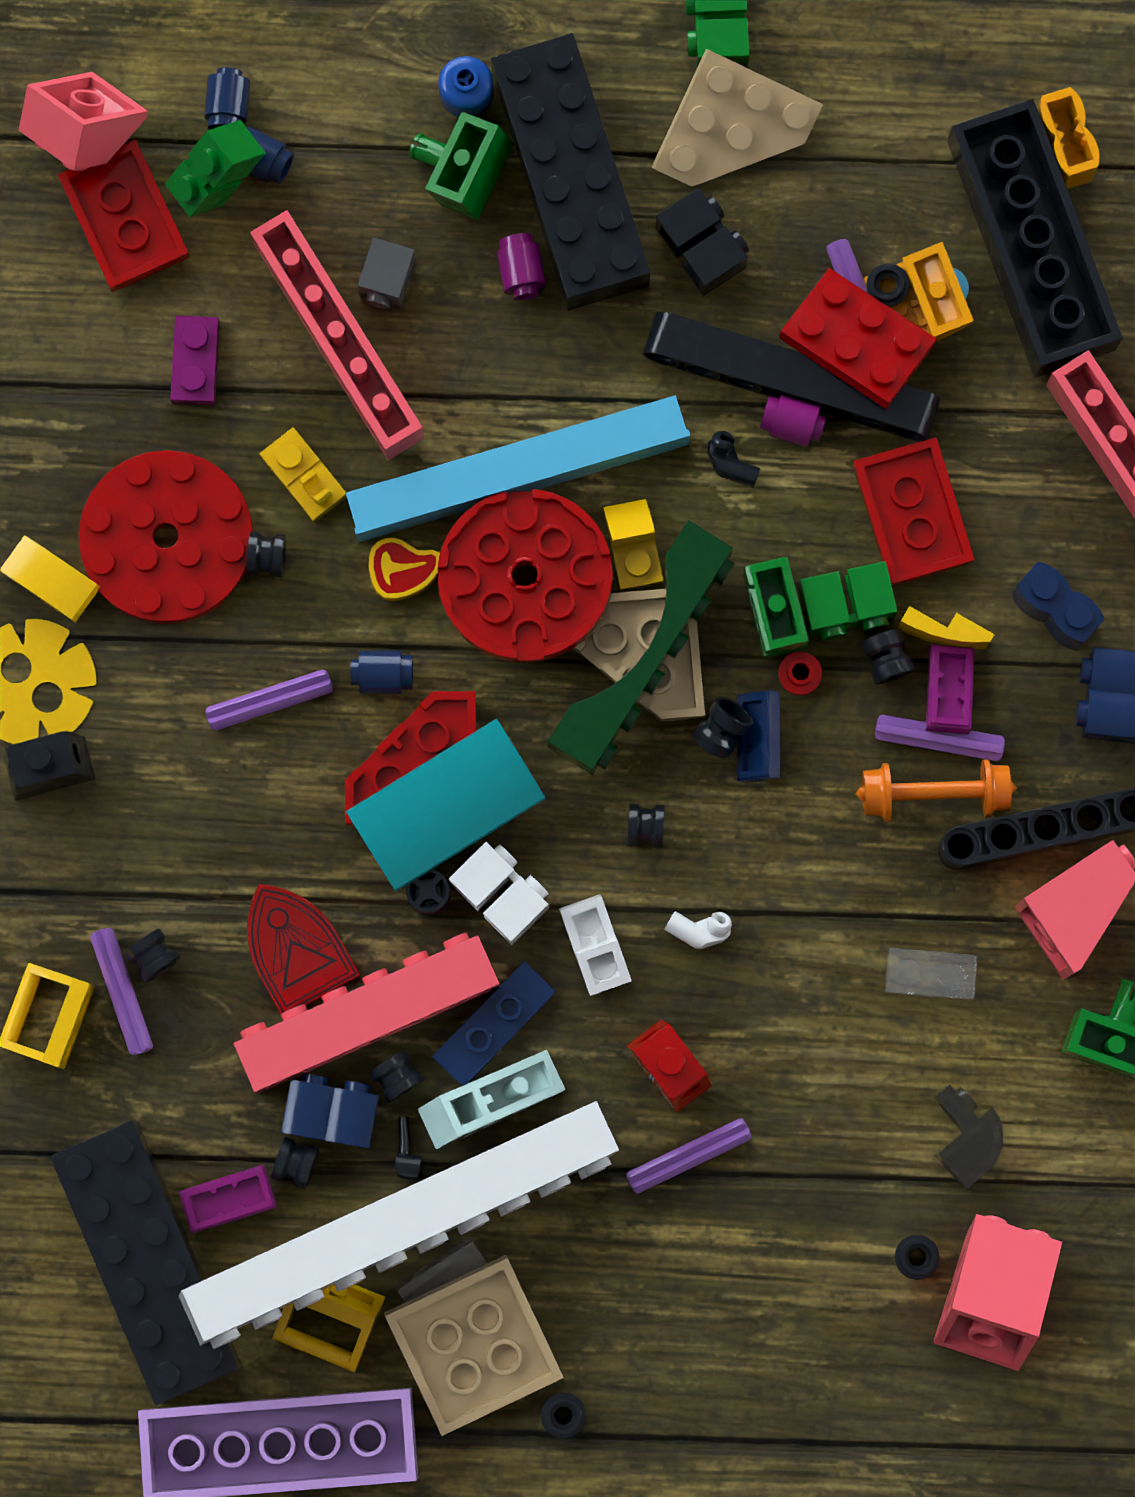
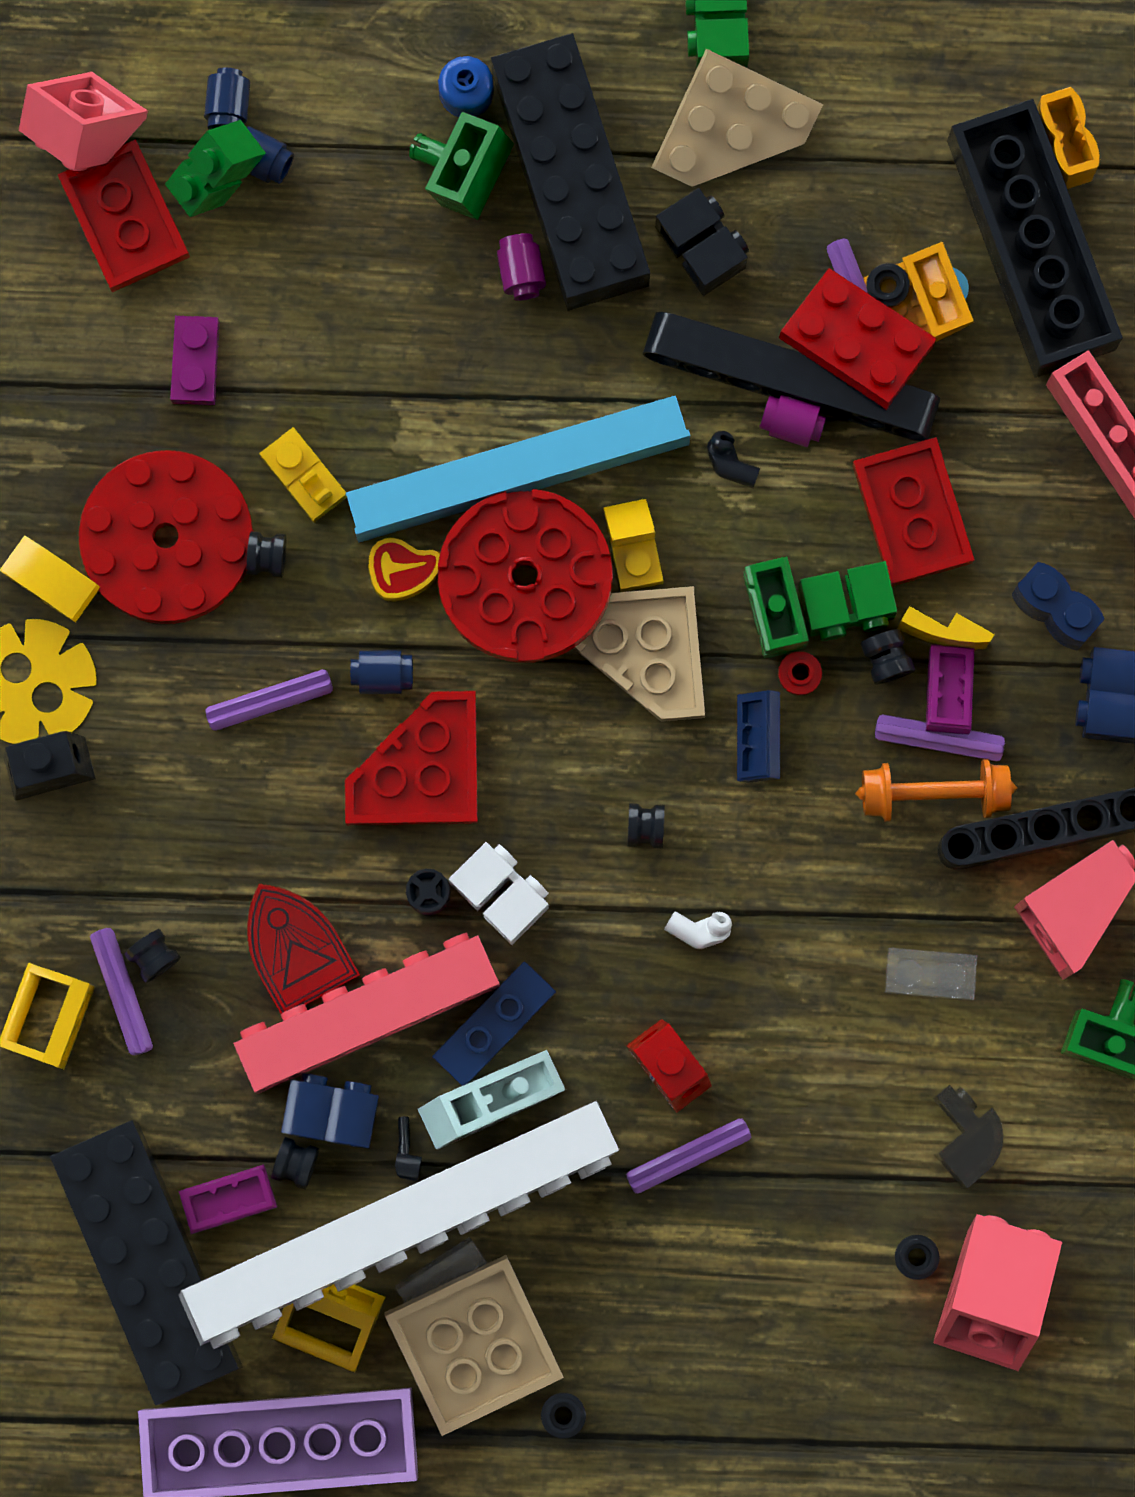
(337, 335): coral brick -> none
(386, 274): dark grey brick -> none
(396, 1076): black wheel -> none
(445, 805): teal slope -> none
(592, 725): dark green arch -> none
(595, 944): white slope -> none
(722, 727): black wheel -> none

